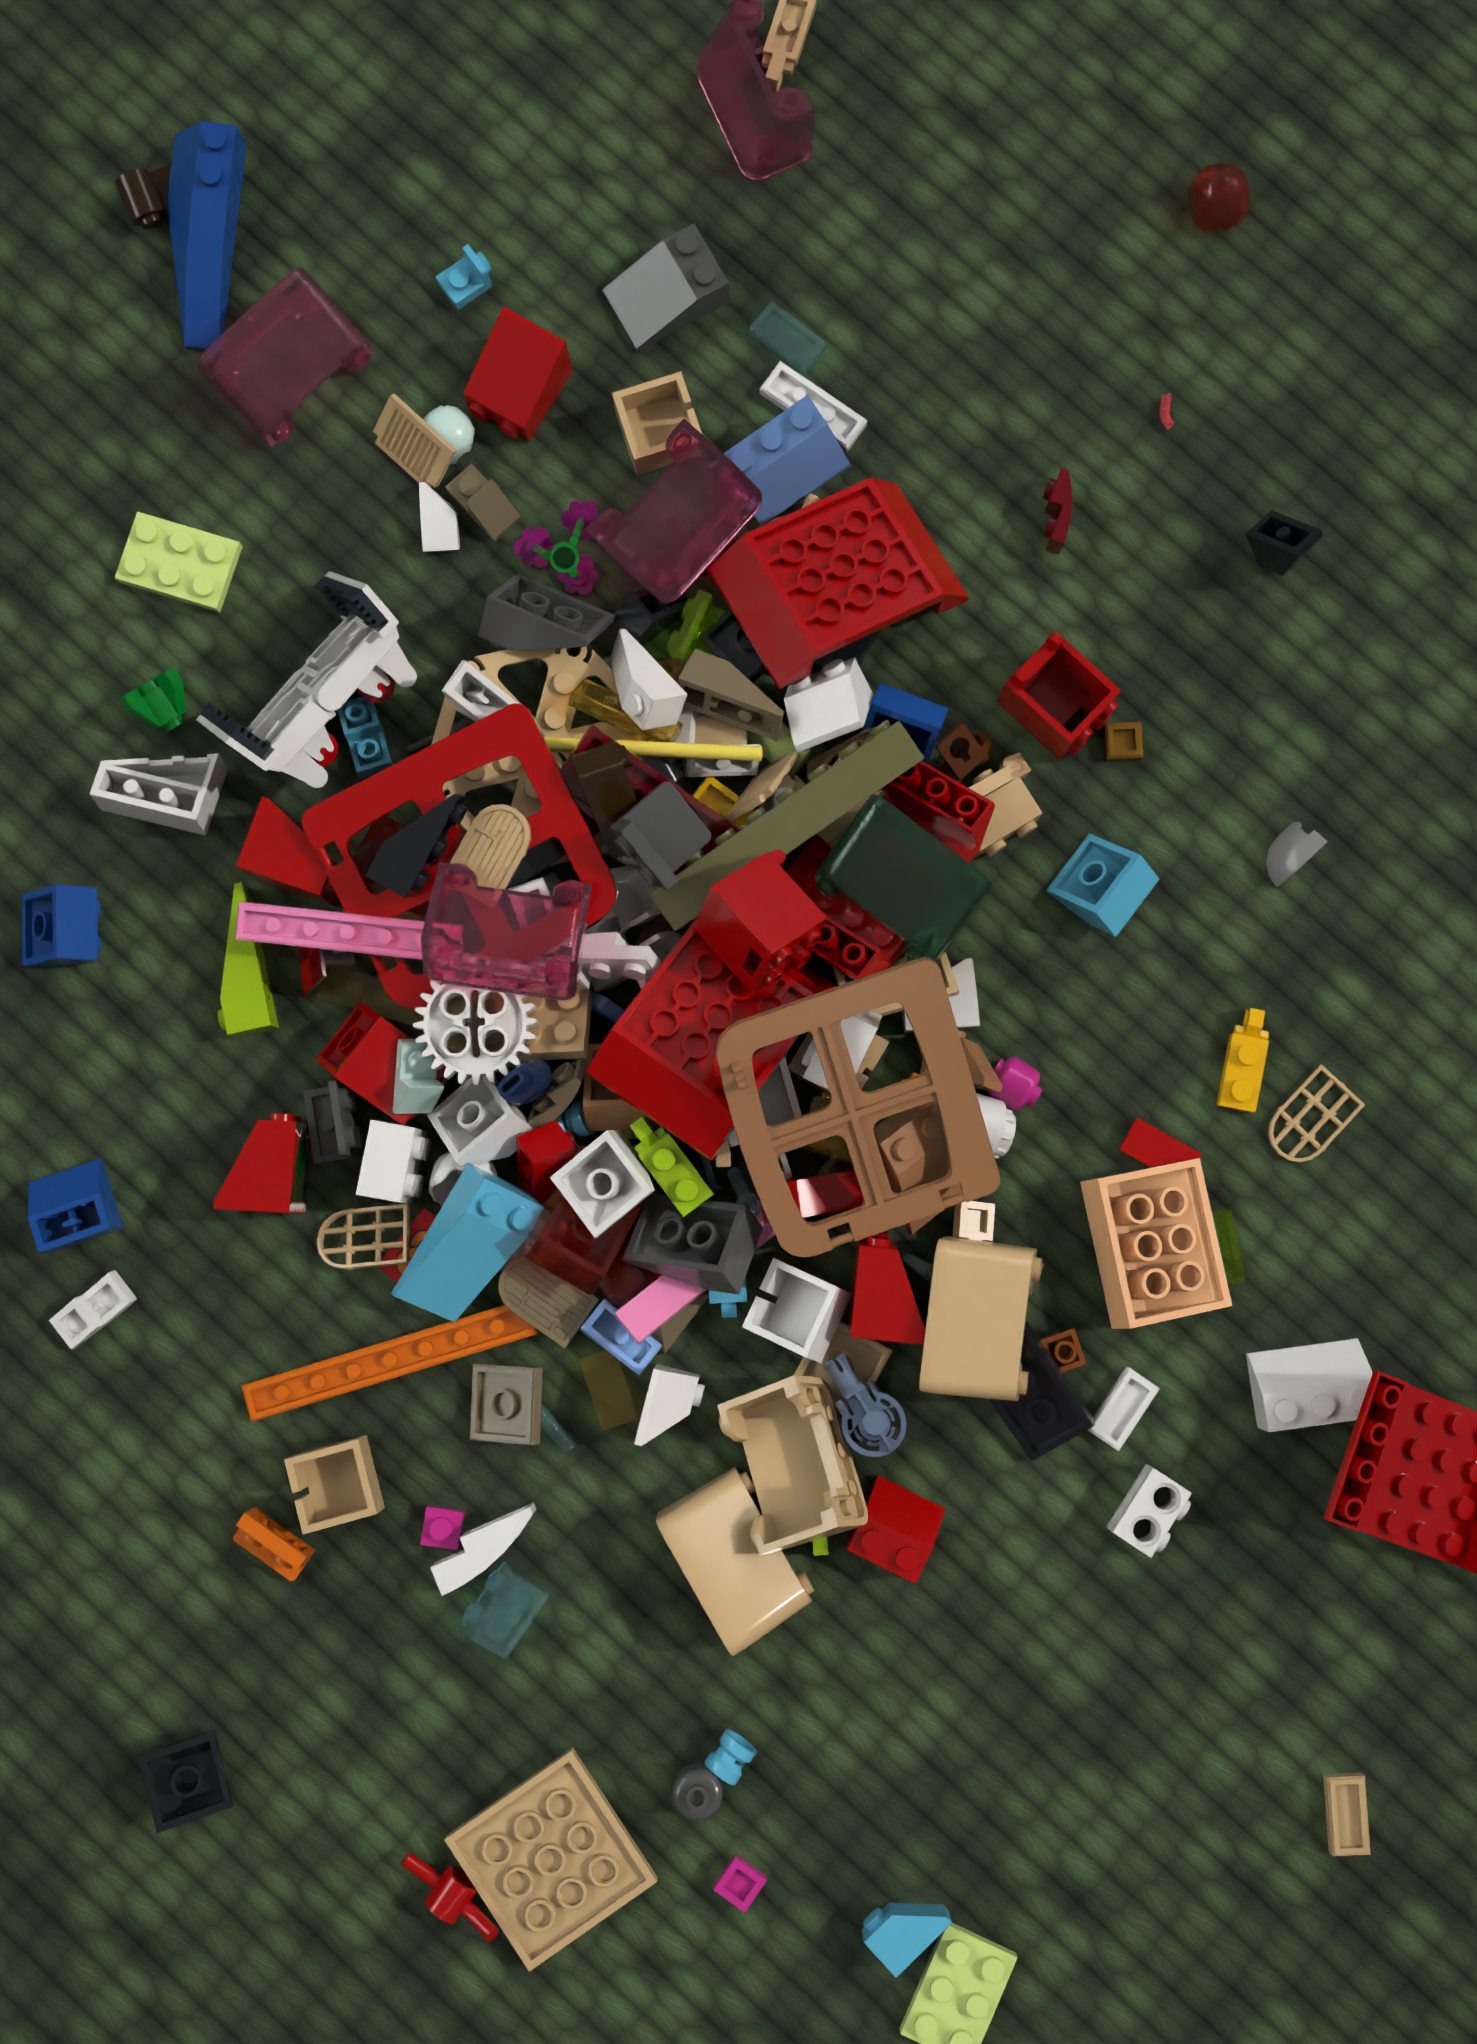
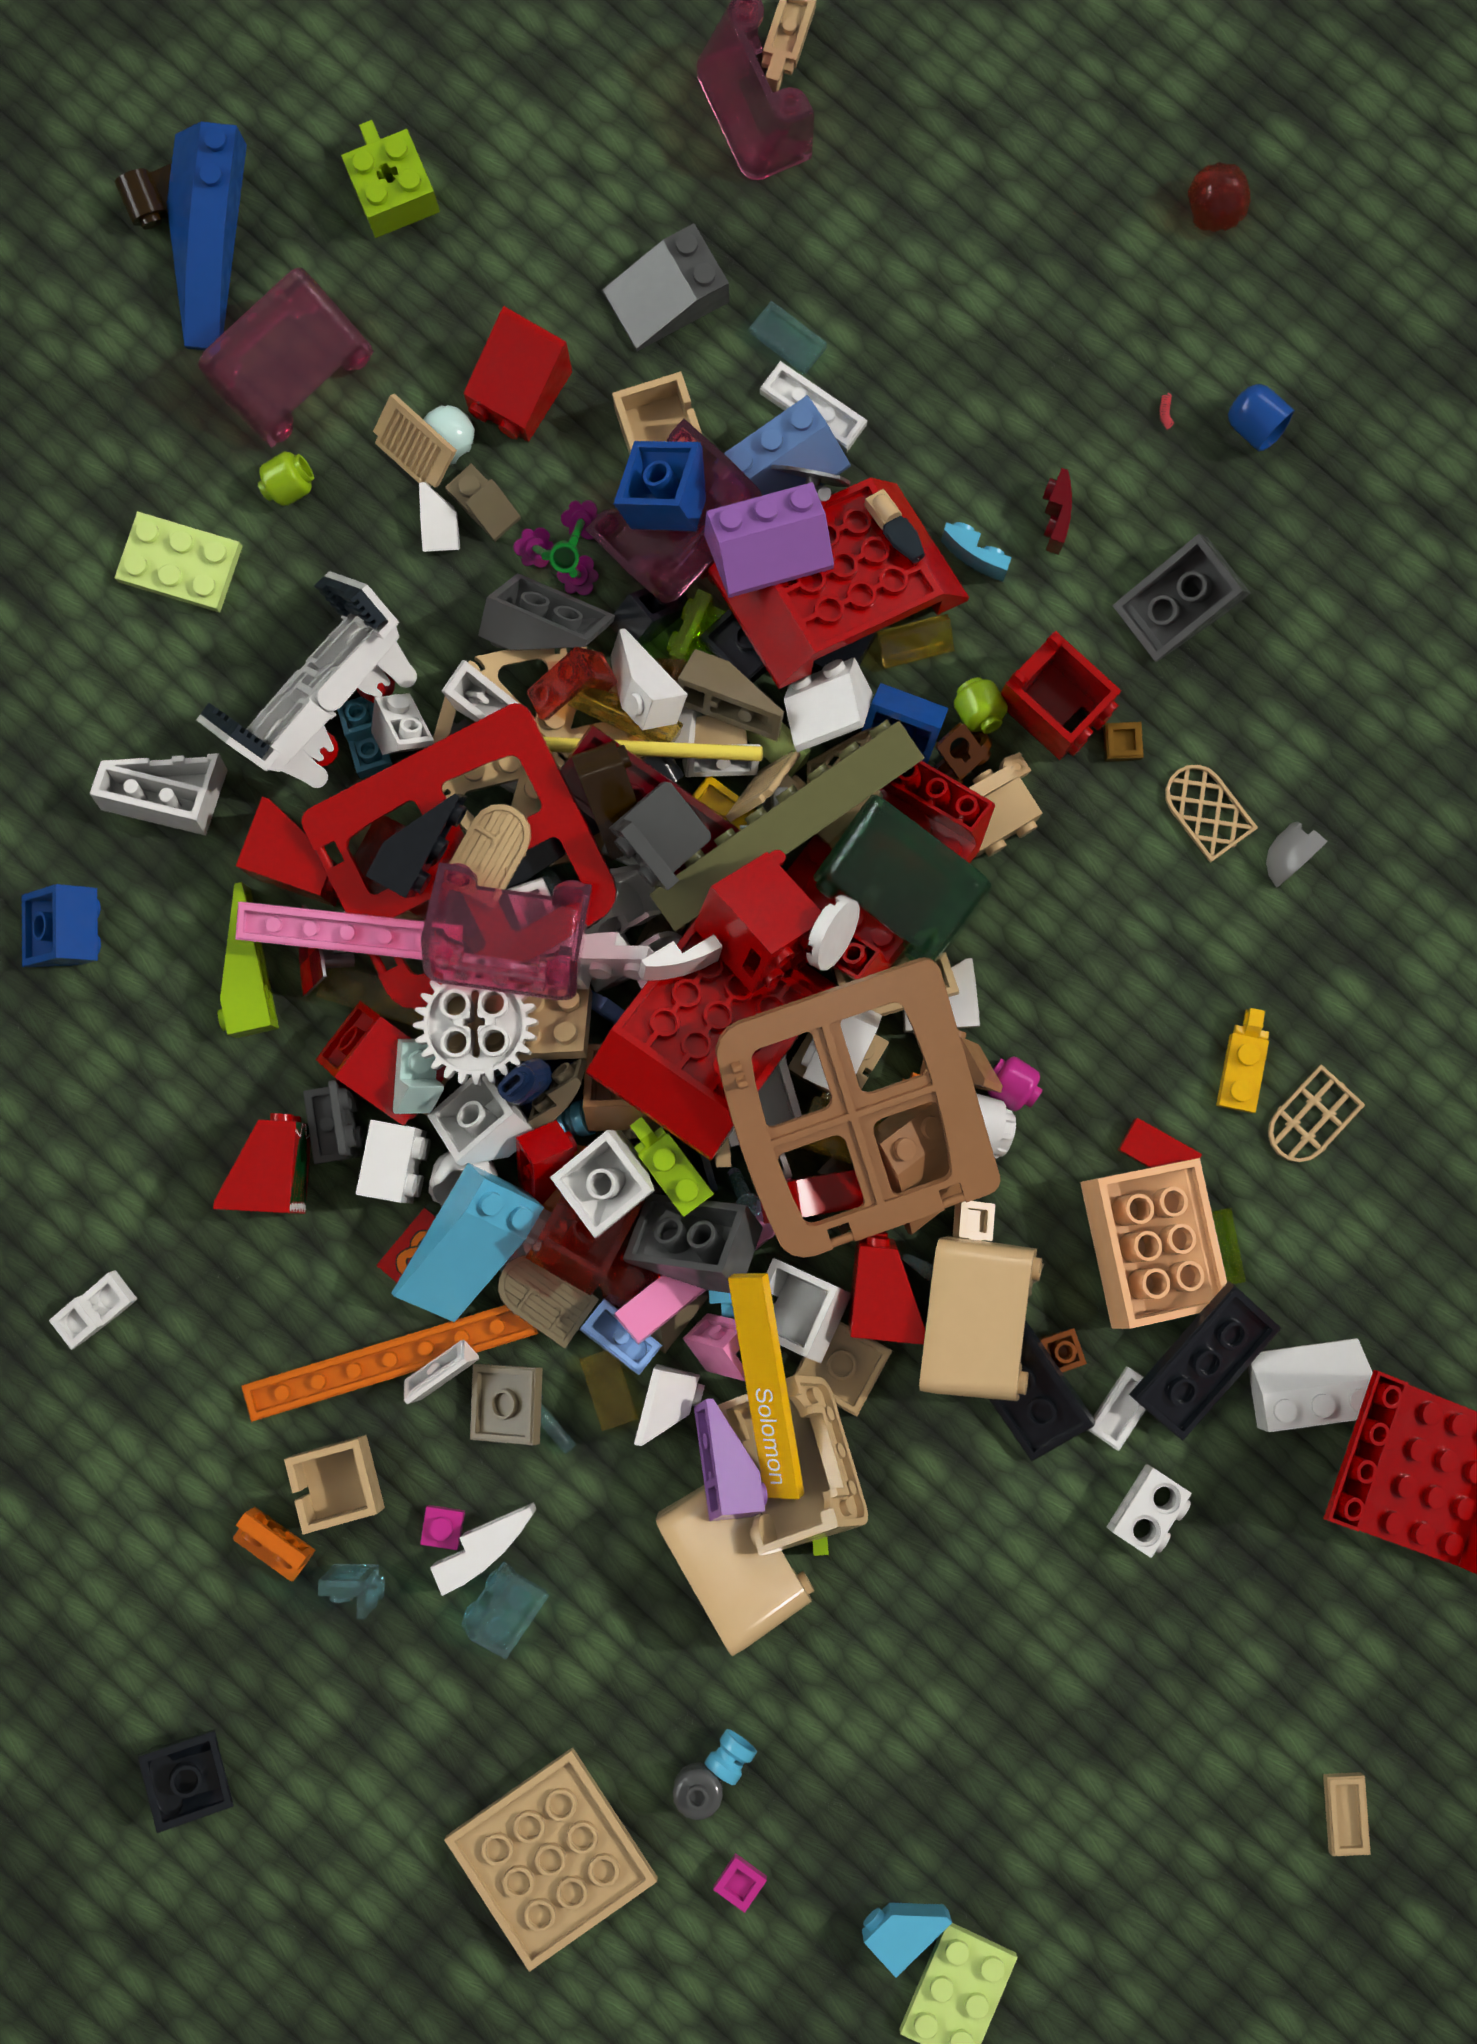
(72, 1207): blue slope -> none
(159, 701): green brick -> none
(285, 478): none -> lime head
(353, 1580): none -> clear light blue bracket
(377, 1245): tan window -> none
(390, 180): none -> lime hinge
(399, 725): none -> white slope
(439, 1371): none -> white slope
(450, 1895): red piece -> none
(466, 278): medium azure bracket -> none
(567, 678): none -> clear red bracket
(663, 486): none -> blue slope
(672, 963): none -> white slope
(715, 1345): none -> bright pink panel
(729, 1473): none -> medium lavender slope
(766, 1385): none -> yellow tile
(769, 539): none -> medium lavender slope
(816, 477): none -> flat silver shield
(833, 932): none -> white tile
(870, 1416): sand blue pin -> none
(894, 526): none -> piece
(898, 1530): red slope -> none
(915, 641): none -> clear yellow tile
(963, 542): none -> medium azure slope
(980, 705): none -> lime head
(1103, 884): medium azure slope -> none
(1181, 597): none -> dark grey slope
(1205, 1361): none -> black tile
(1222, 788): none -> tan window
(1260, 416): none -> blue helmet
(1281, 541): black slope -> none

